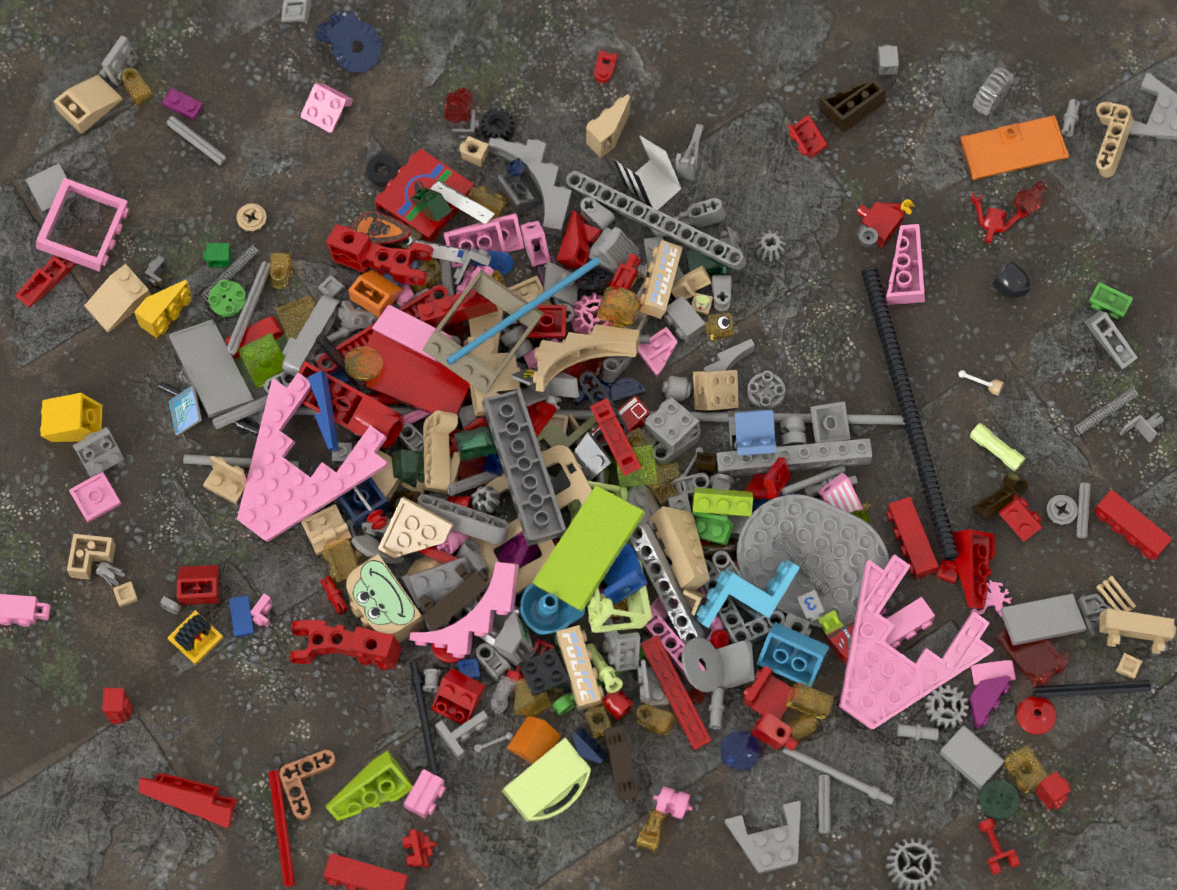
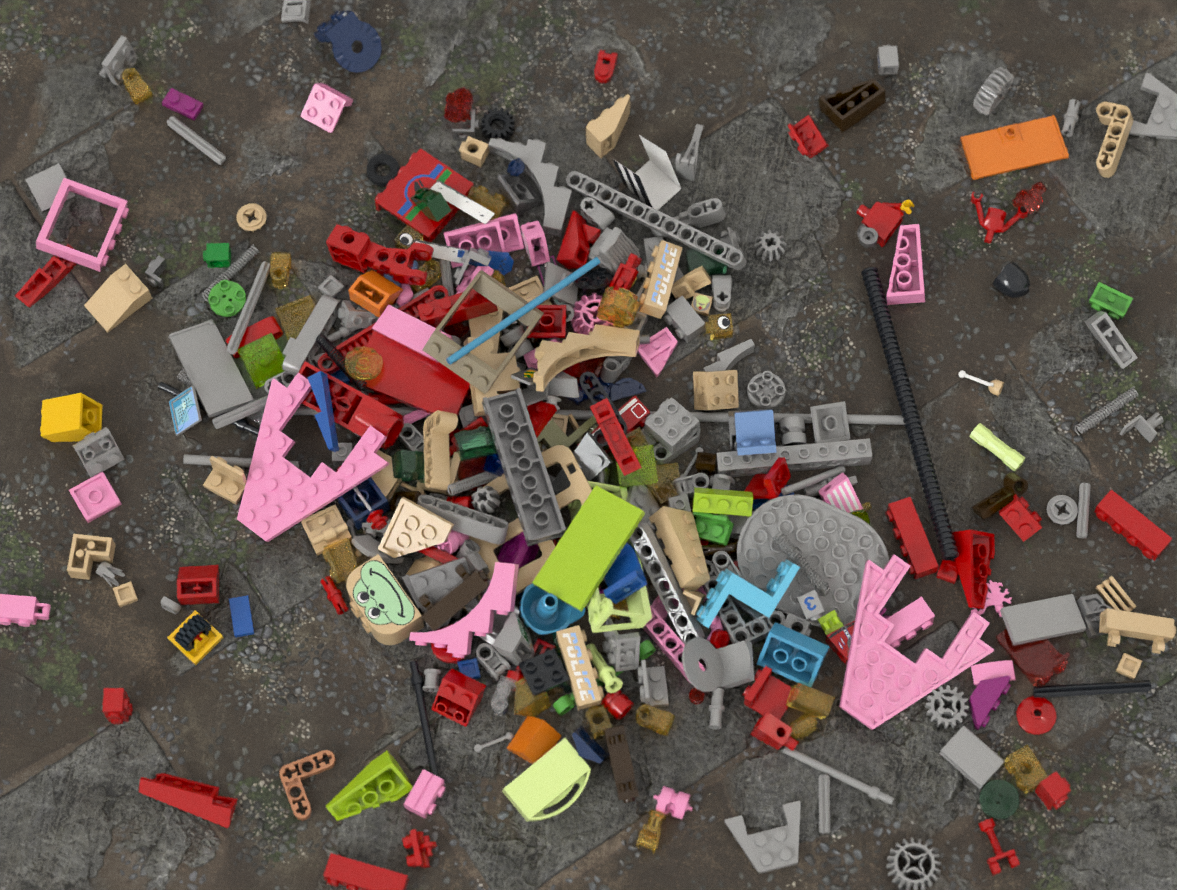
(87, 103): tan slope -> none
(162, 308): yellow slope -> none
(262, 607): bright pink bracket -> none
(281, 828): red axle -> none
(363, 644): red brick -> none
(381, 228): shield -> none
(462, 733): light grey bracket -> none
(675, 692): red tile -> none
(677, 388): light grey head -> none
(740, 751): clear blue dish -> none
(917, 732): light grey pin -> none

